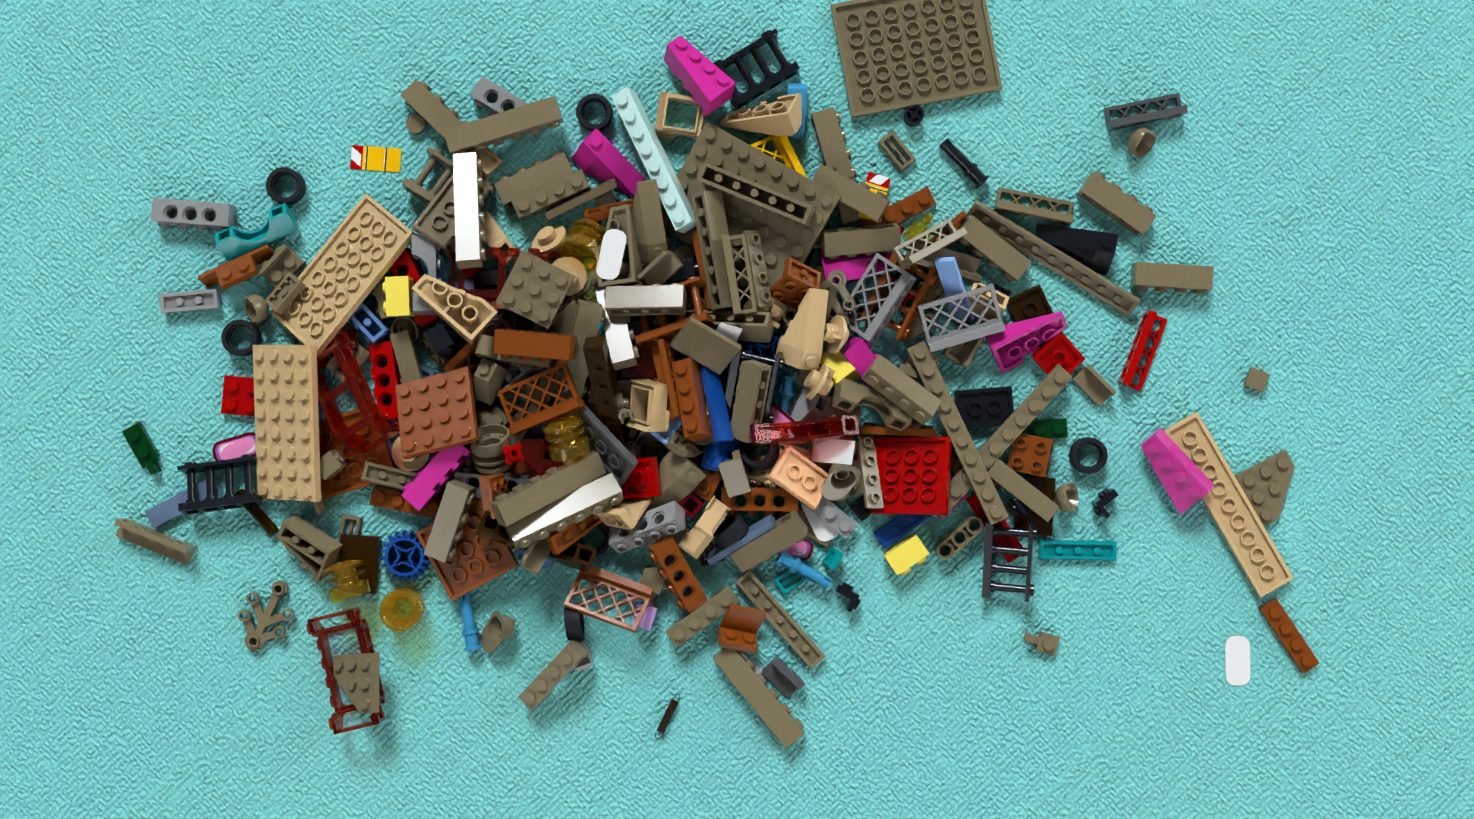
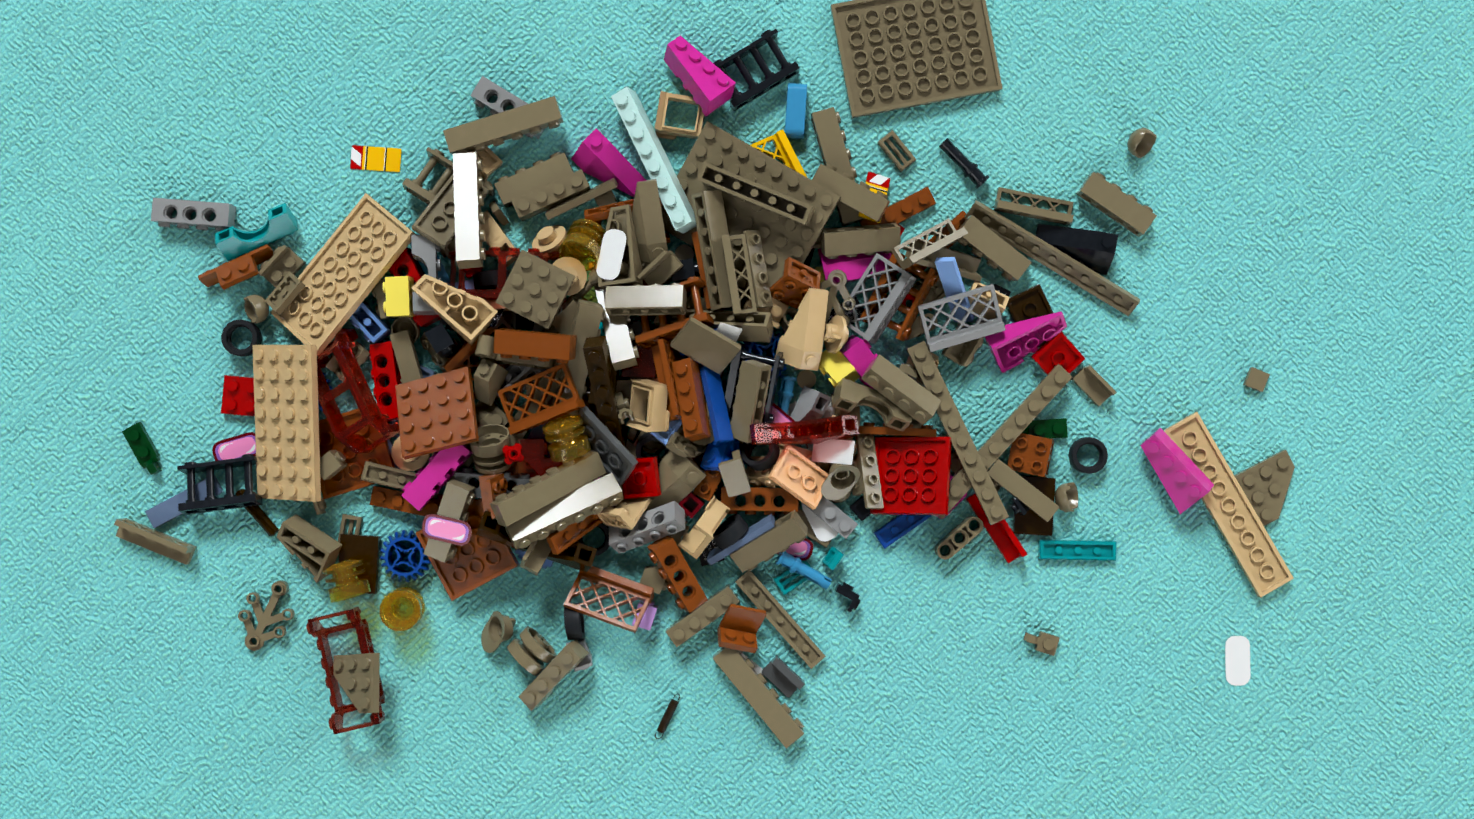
(189, 301): light grey plate -> none
(271, 183): black tyre -> none
(416, 124): dark tan tile -> none
(431, 107): dark tan brick -> none
(446, 529): none -> sticker
(470, 631): dark azure pin -> none
(498, 213): none -> dark tan tile
(531, 651): none -> dark tan wheel
(594, 98): black tyre -> none
(774, 119): tan wedge -> none
(819, 382): tan piece -> none
(906, 554): light yellow brick -> none
(915, 112): black wheel -> none
(917, 228): clear yellow plate -> none
(984, 406): black plate -> none
(991, 567): black fence -> none
(1104, 497): black bracket -> none
(1138, 349): red fence -> none
(1144, 116): dark grey fence -> none
(1171, 276): dark tan brick -> none
(1288, 635): dark orange plate -> none

